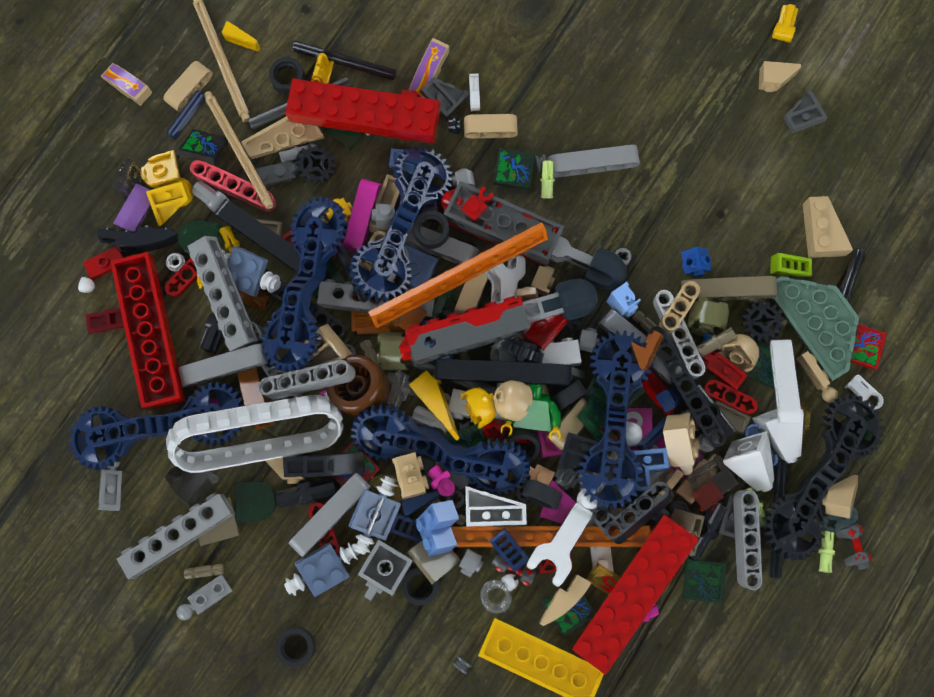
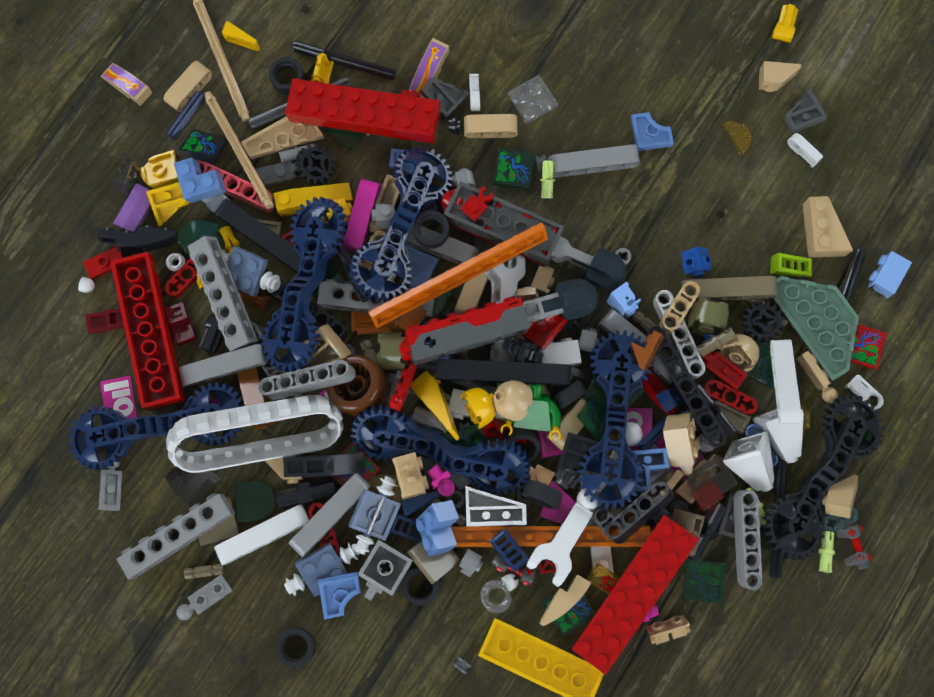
(119, 395): none -> sticker
(180, 324): none -> dark red slope
(196, 185): none -> medium blue brick
(261, 534): none -> white beam
(290, 200): none -> yellow slope
(336, 593): none -> medium blue tile
(397, 400): none -> red hinge
(532, 99): none -> clear plate
(650, 134): none -> medium blue tile
(676, 625): none -> tan hinge
(739, 135): none -> clear yellow tile
(805, 149): none -> white piece
(889, 274): none -> light blue hinge

